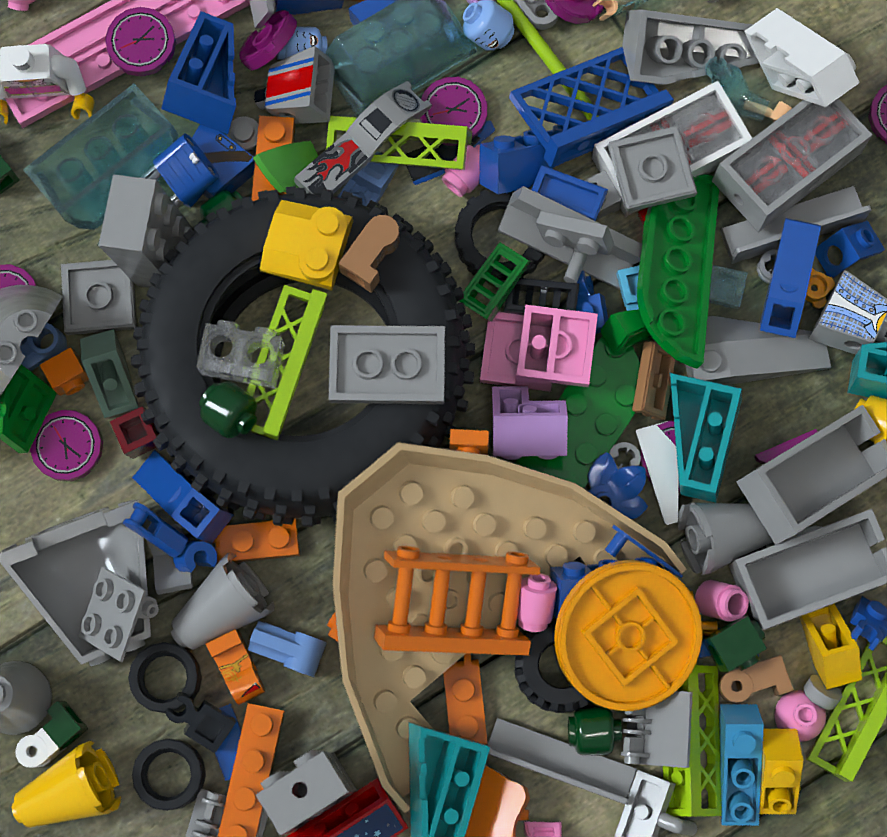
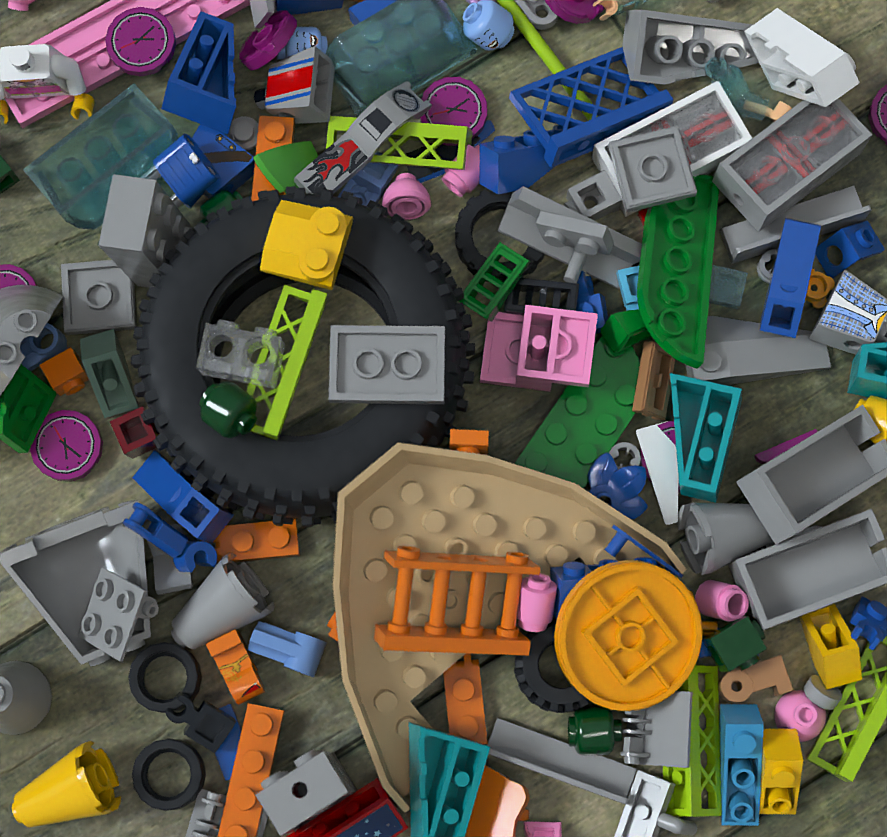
(52, 738): leg -> none
(368, 250): medium nougat leg -> none
(406, 197): none -> bright pink brick
(527, 426): lavender brick -> none
(570, 192): blue tile -> none

